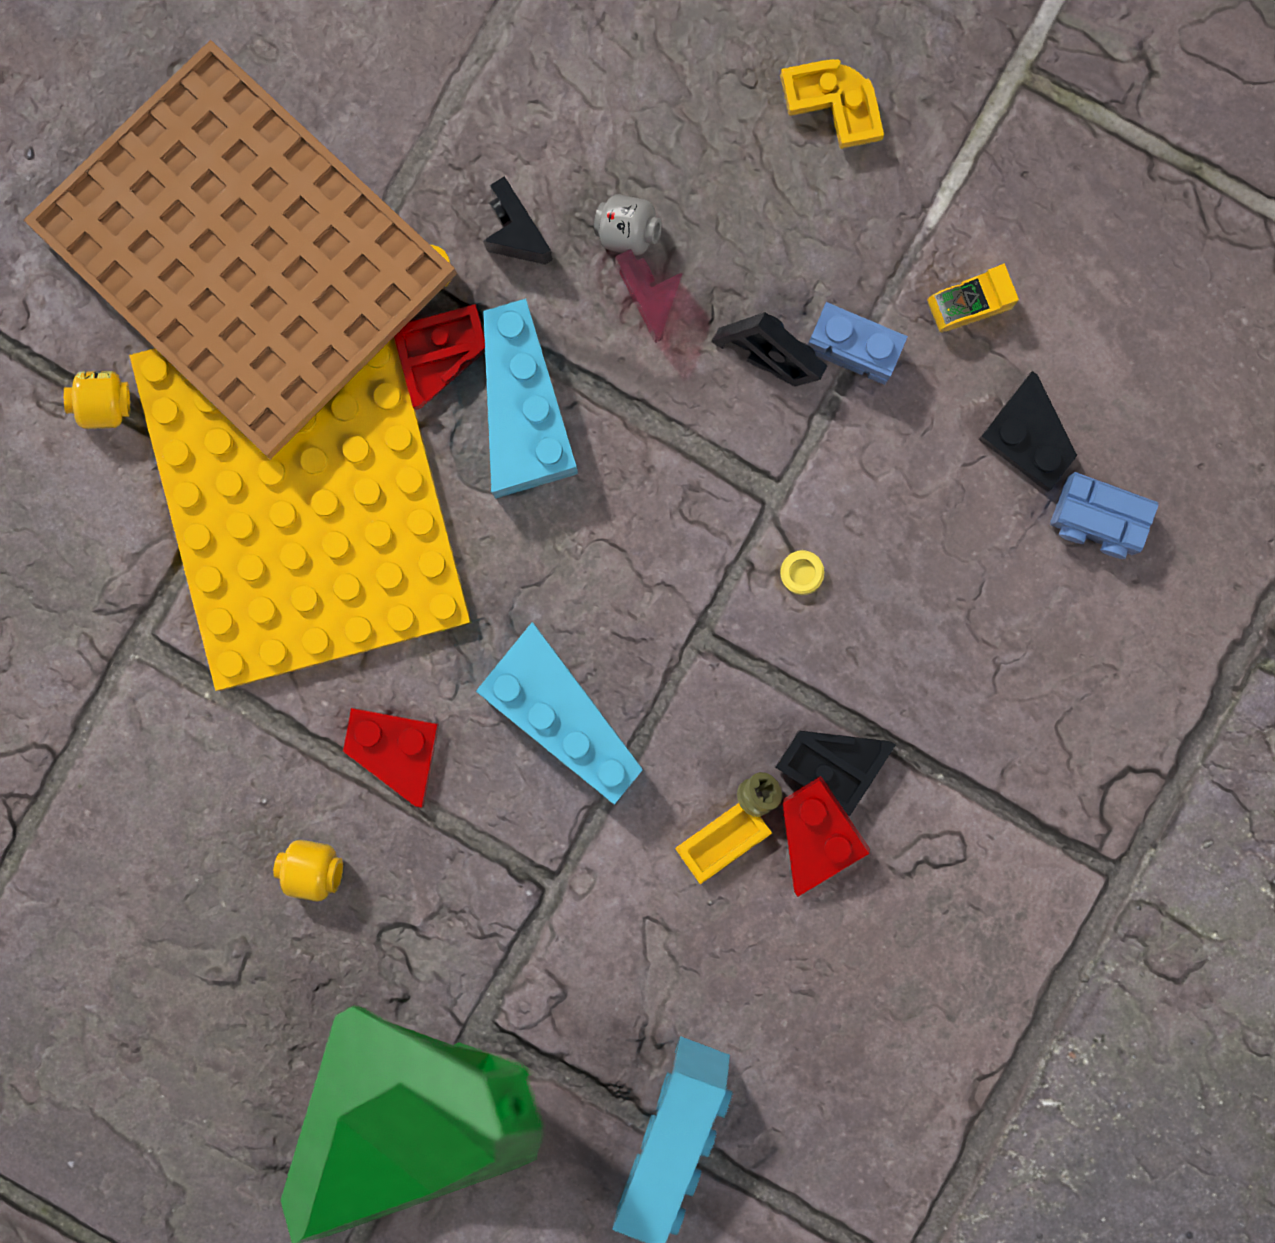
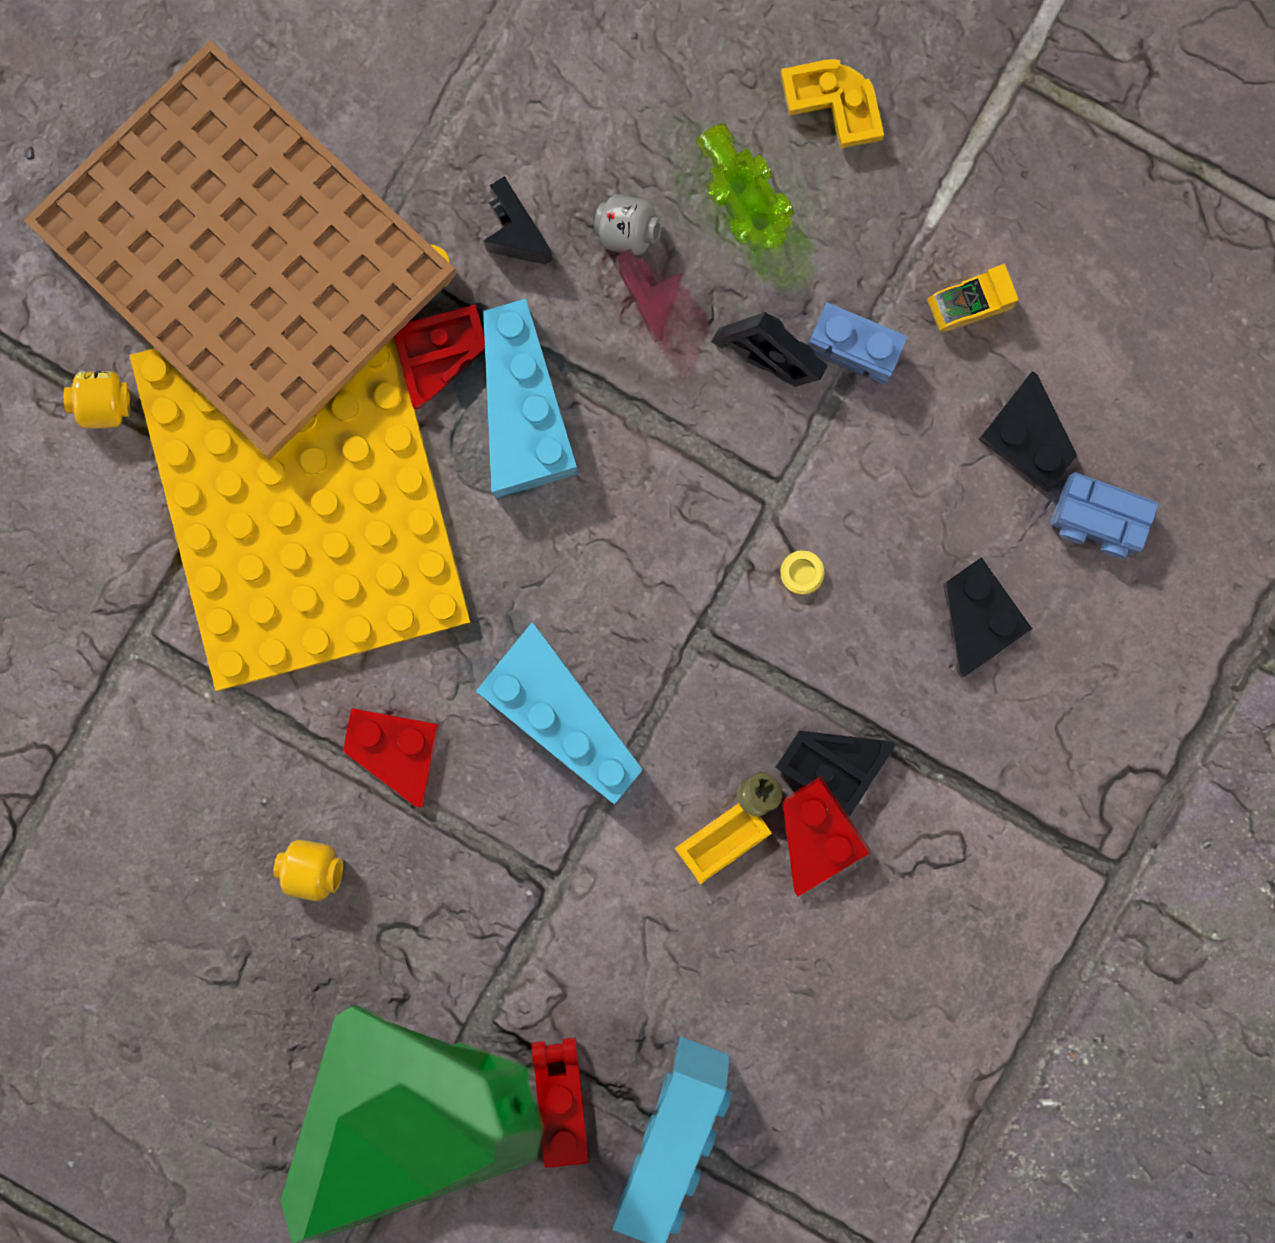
(560, 1104): none -> red plate
(756, 200): none -> clear neon green brick
(981, 616): none -> black wing

